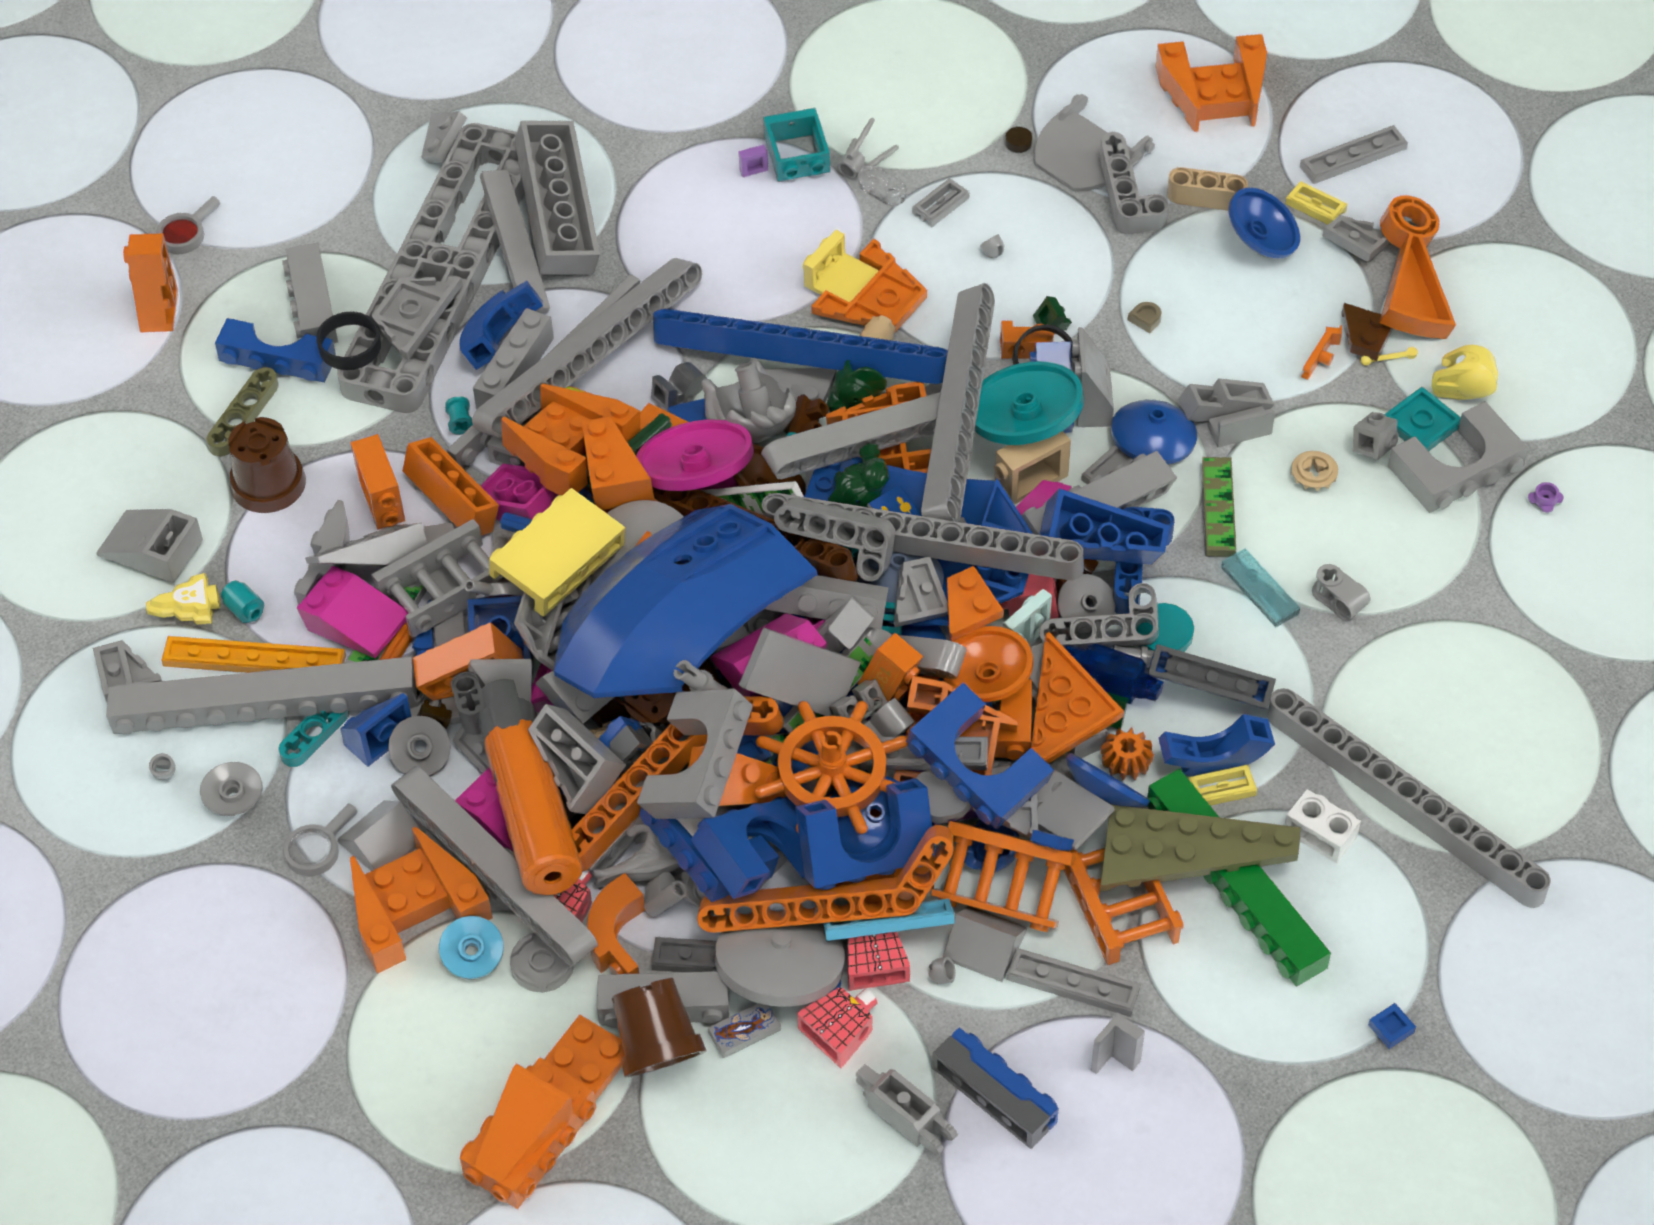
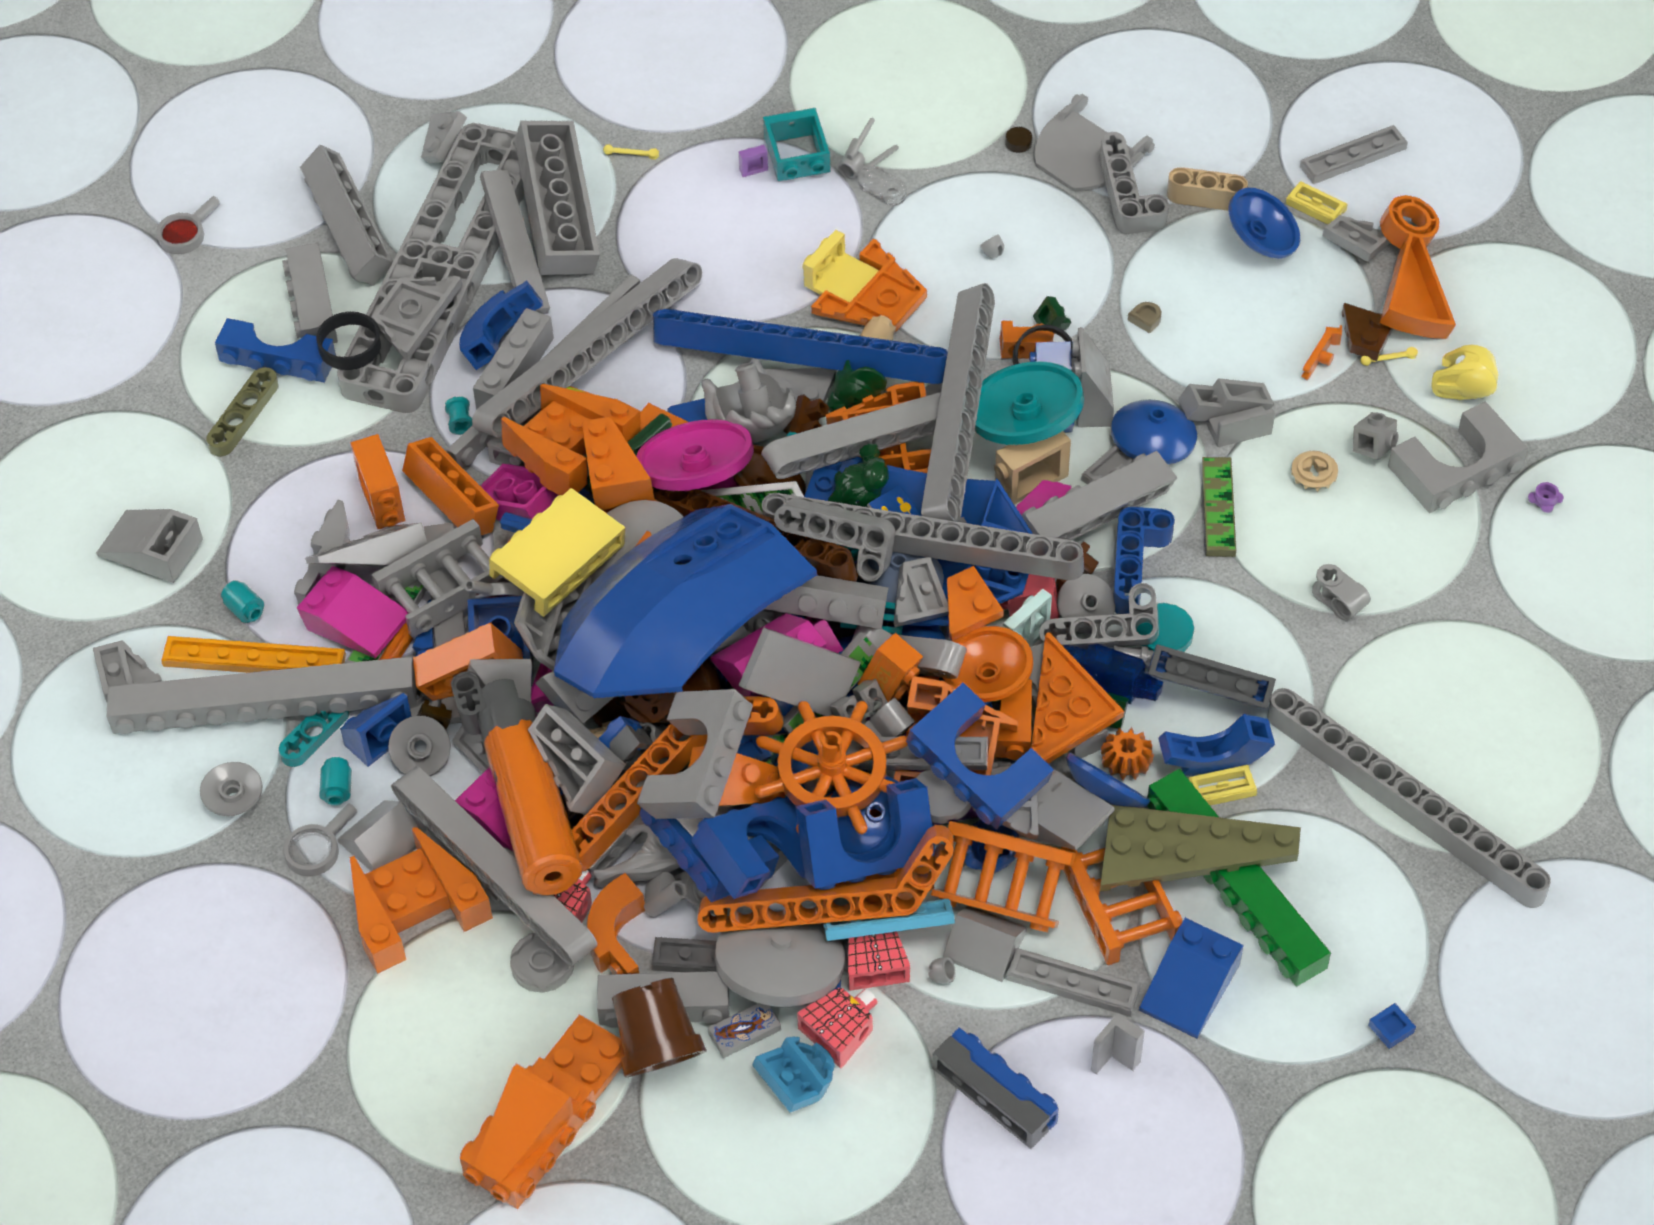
(152, 281): orange wedge -> none
(162, 761): light grey hinge -> none
(187, 601): light yellow rock -> none
(264, 468): reddish brown piece -> none
(335, 781): none -> teal brick
(346, 215): none -> light grey brick
(471, 932): medium azure dish -> none
(652, 153): none -> light yellow hinge
(683, 382): flat silver leg -> none
(697, 679): light grey pin -> none
(796, 1072): none -> dark azure slope
(845, 625): light grey slope -> none
(905, 1107): light grey hinge -> none
(944, 204): light grey tile -> none
(1052, 840): blue tile -> none
(1104, 530): blue wedge -> none
(1192, 977): none -> blue slope
(1214, 89): orange wedge -> none
(1260, 587): clear light blue tile -> none
(1318, 830): white brick -> none
(1424, 418): teal tile -> none

